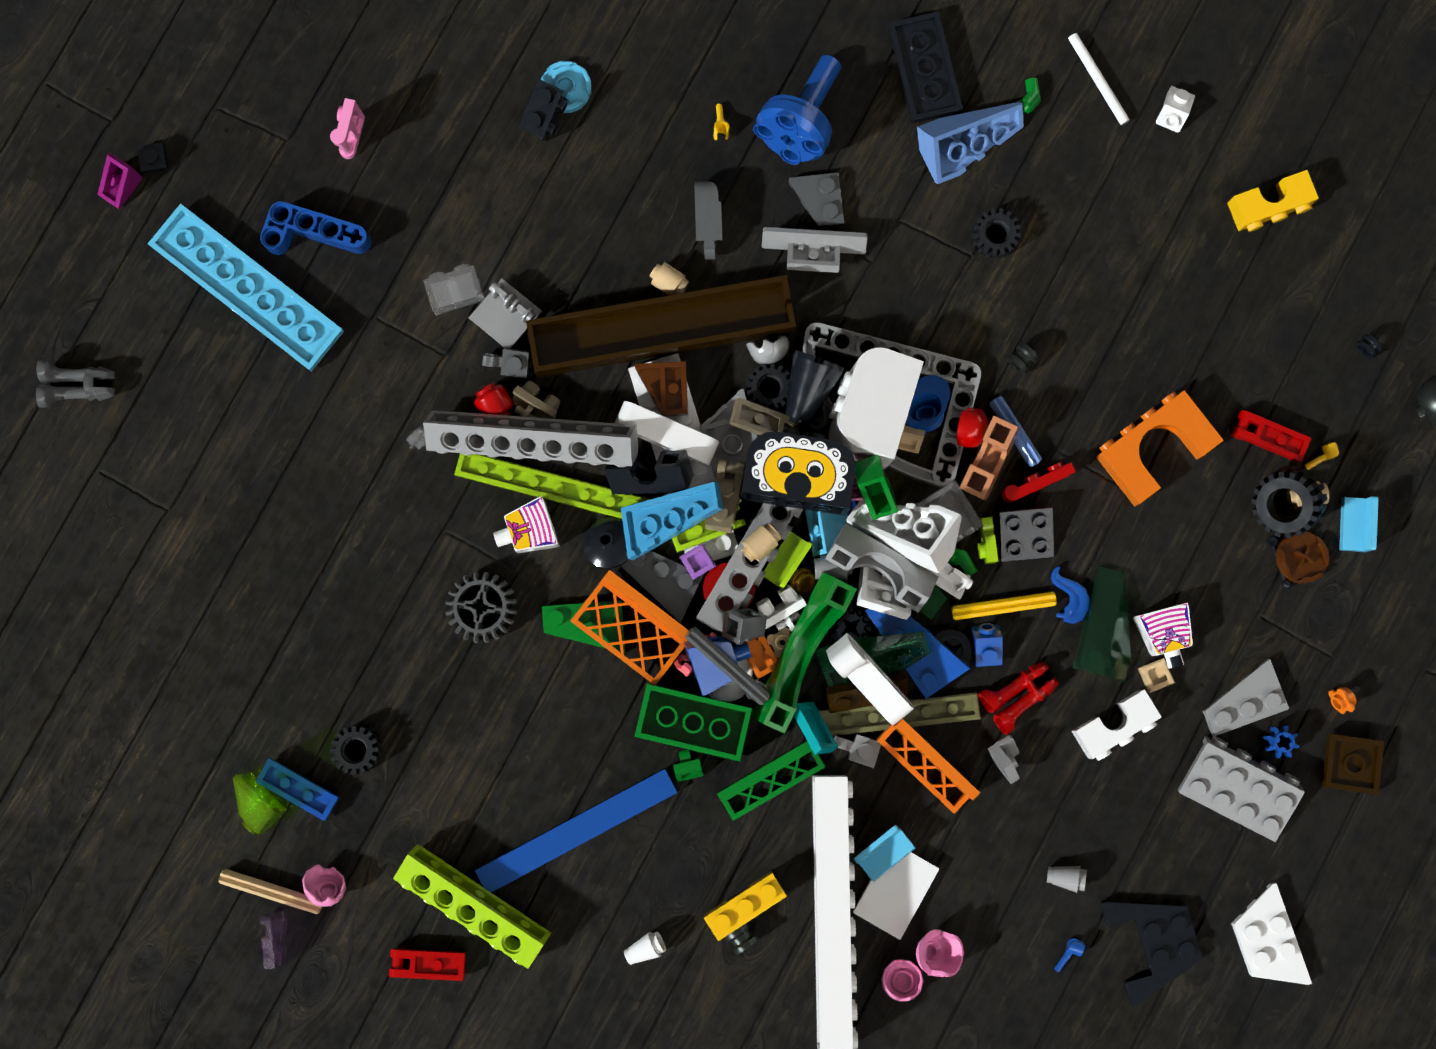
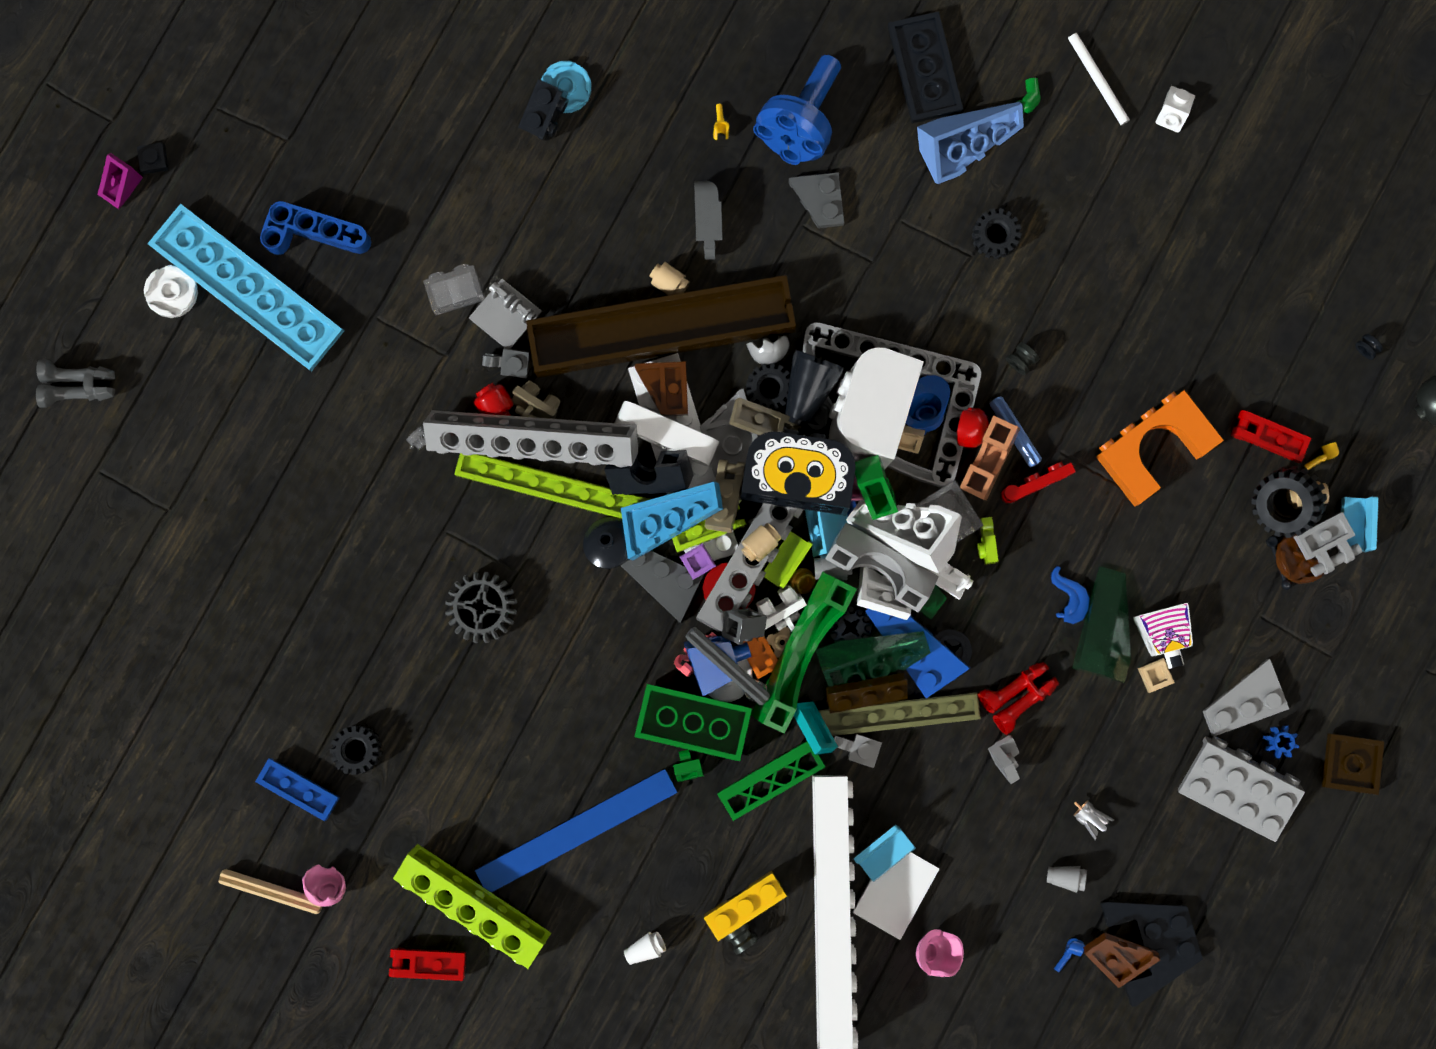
(170, 292): none -> white tile
(256, 804): clear neon green slope -> none
(272, 946): clear purple wing -> none
(349, 128): bright pink plate -> none
(528, 528): torso -> none
(558, 623): green wing -> none
(645, 608): orange fence -> none
(814, 248): light grey bracket -> none
(853, 662): white beam -> none
(902, 980): bright pink hair -> none
(935, 758): orange fence -> none
(962, 559): green arm -> none
(987, 645): blue bracket -> none
(1004, 605): yellow axle -> none
(1026, 534): black hinge -> none
(1089, 816): none -> flat silver piece
(1120, 958): none -> reddish brown wing
(1137, 715): white arch -> none
(1252, 210): yellow arch -> none
(1269, 940): white wing -> none
(1325, 536): none -> light grey plate
(1343, 700): orange plate -> none

